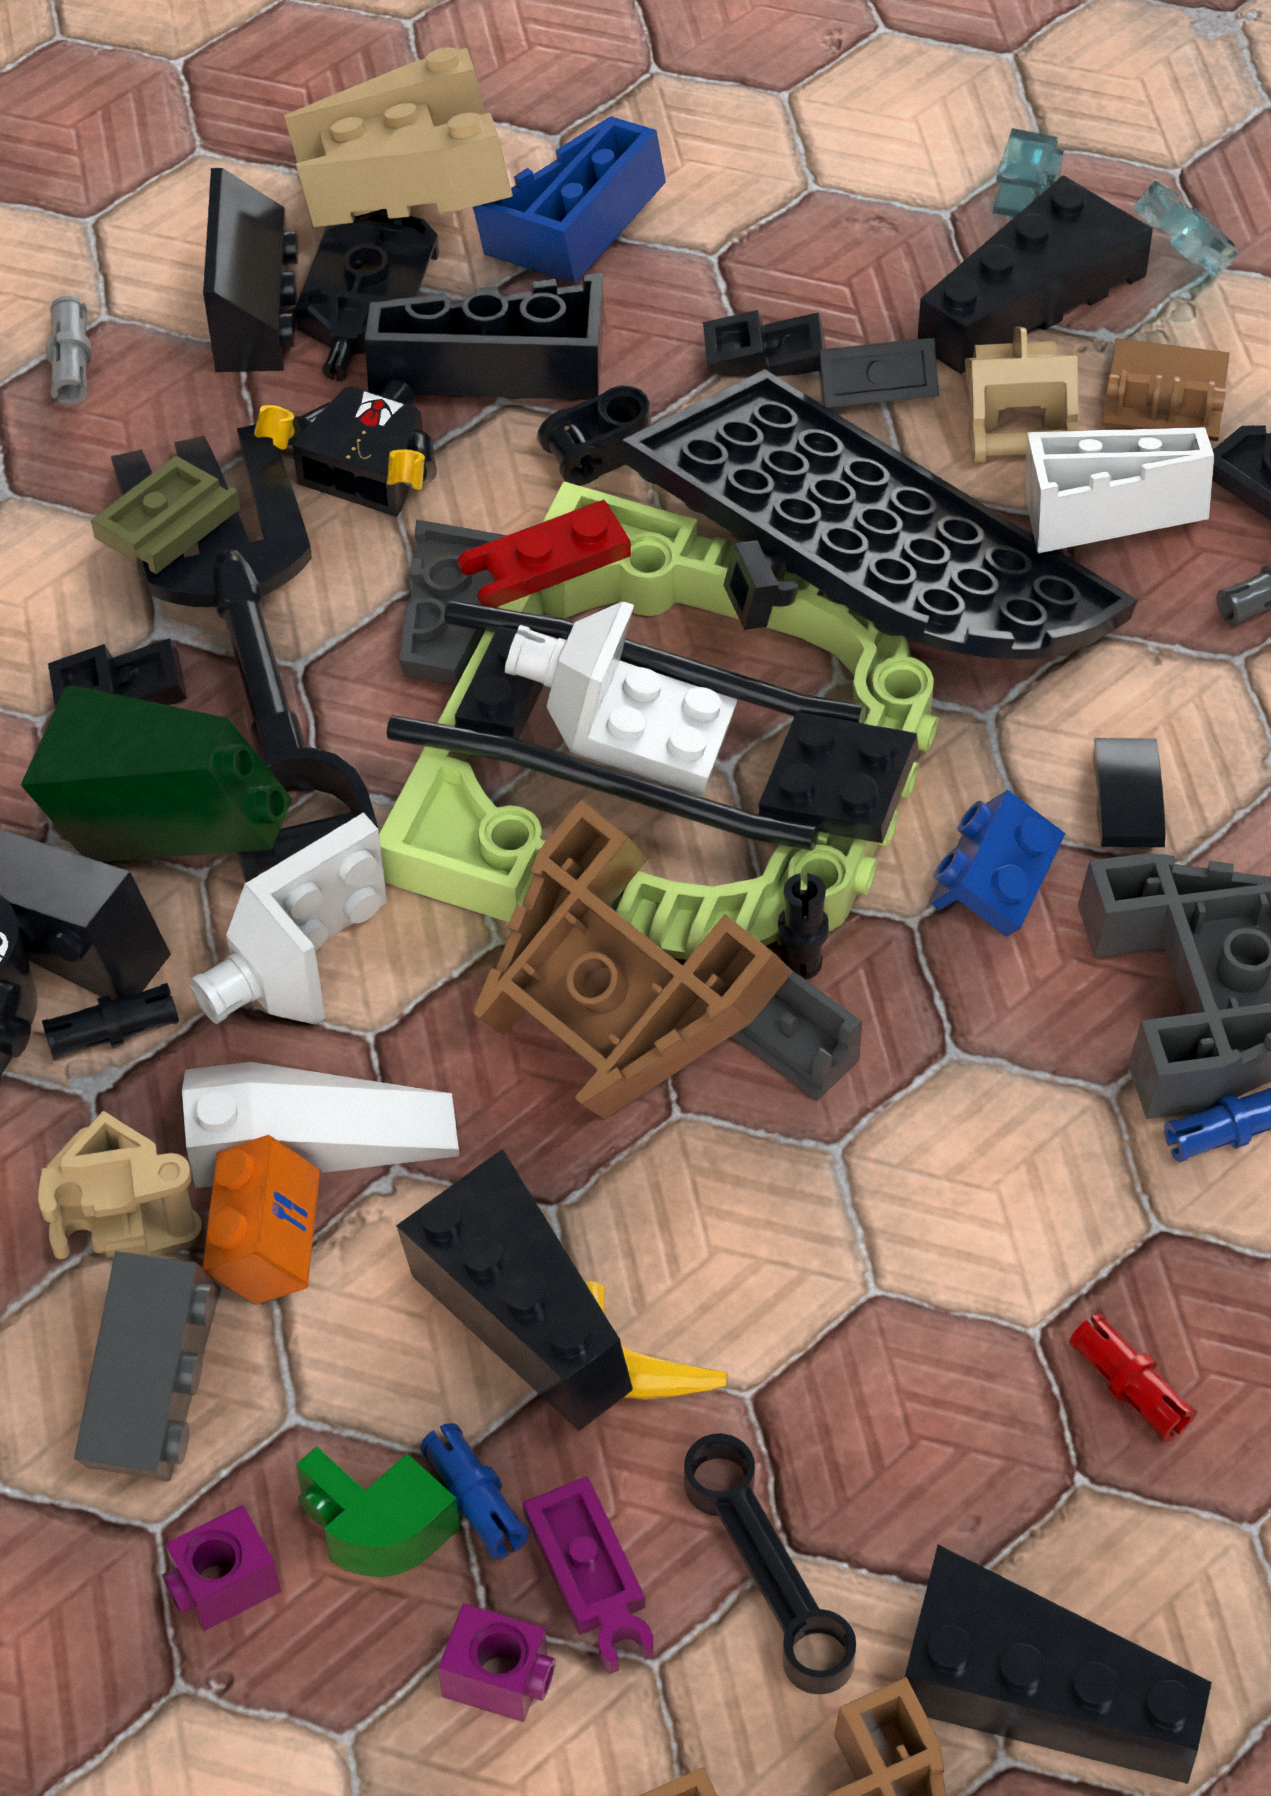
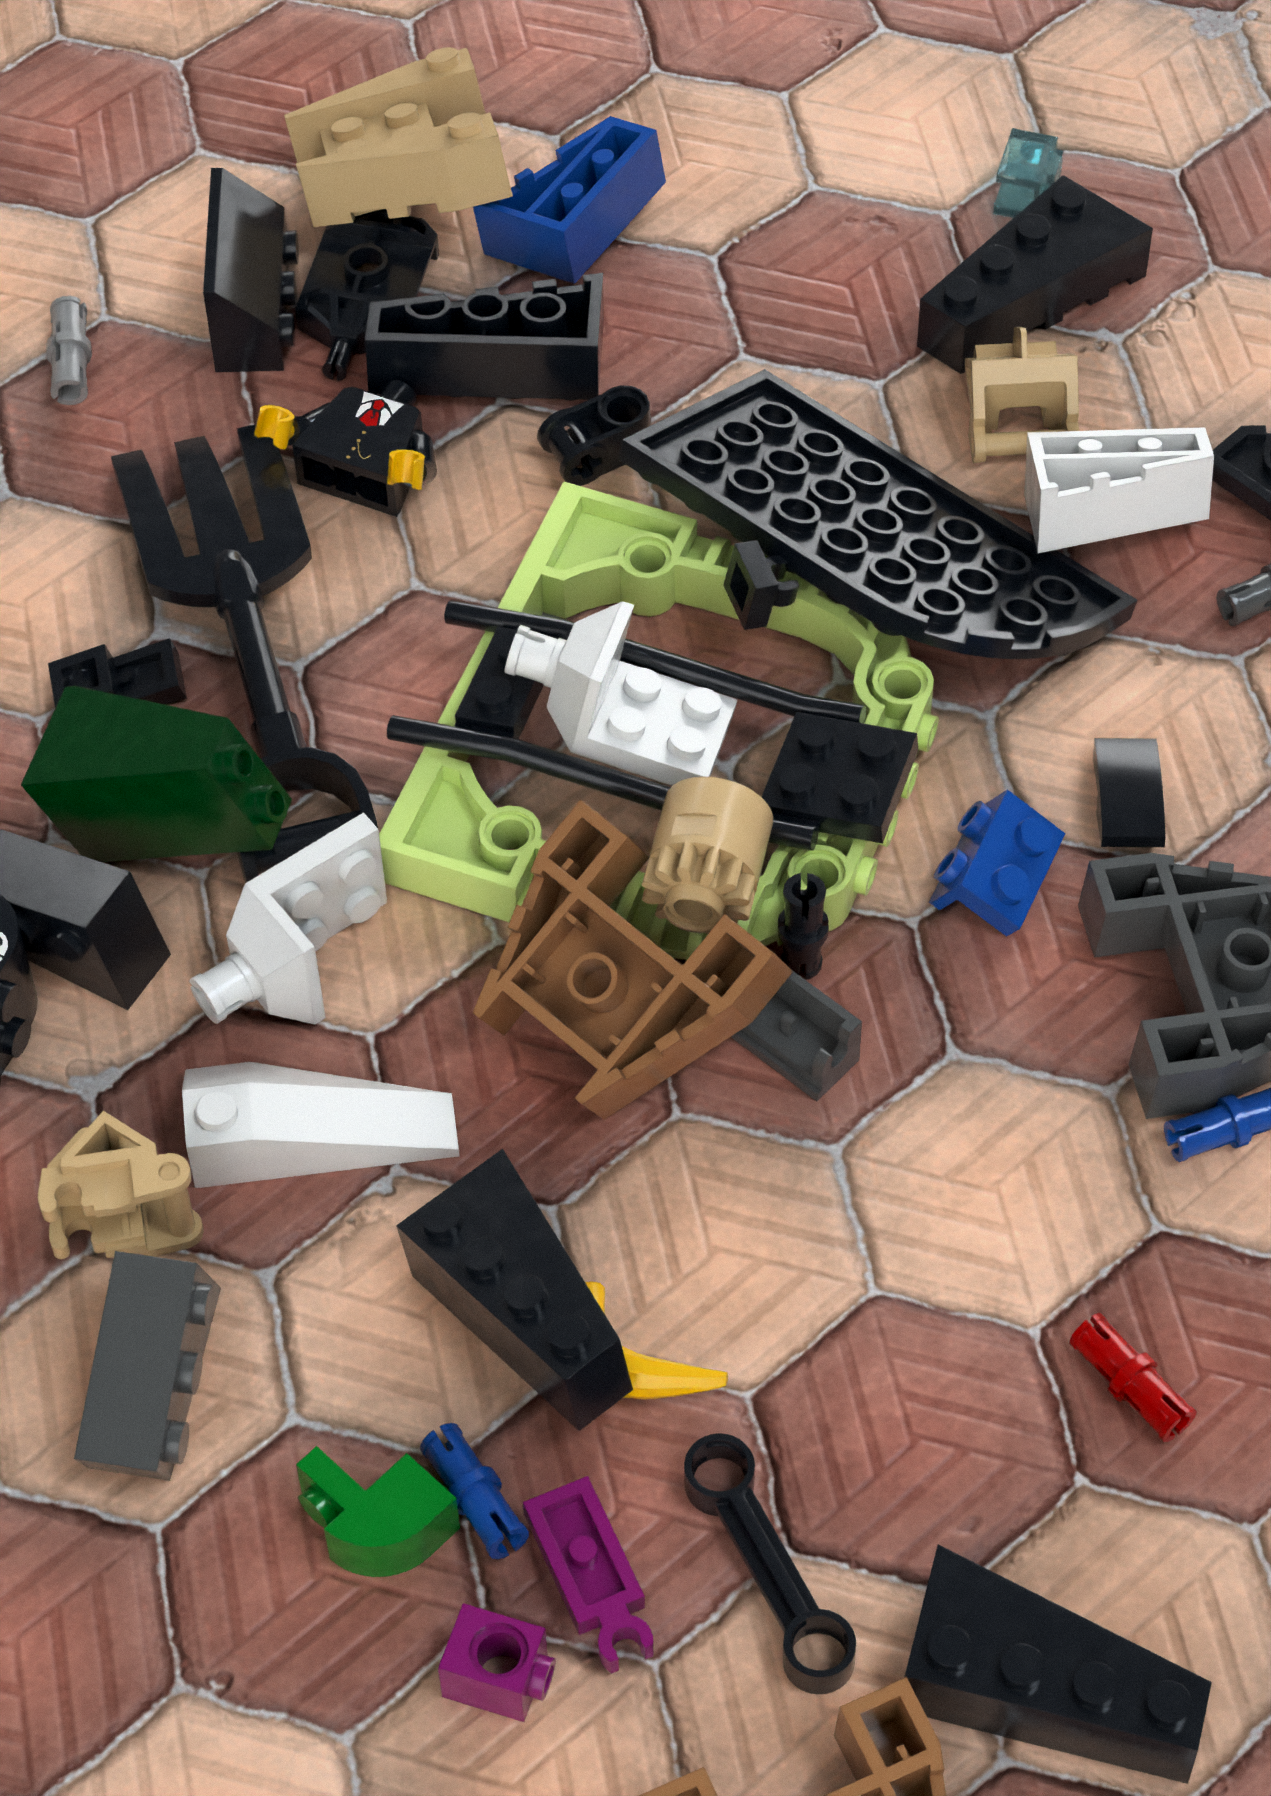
(110, 1021): black pin -> none
(165, 514): olive plate -> none
(225, 1540): magenta brick -> none
(261, 1220): orange brick -> none
(428, 644): dark grey wing -> none
(547, 553): red hinge -> none
(707, 853): none -> tan gear
(745, 346): black slope -> none
(878, 372): black plate -> none
(1165, 387): medium nougat hinge -> none
(1191, 231): clear light blue plate -> none

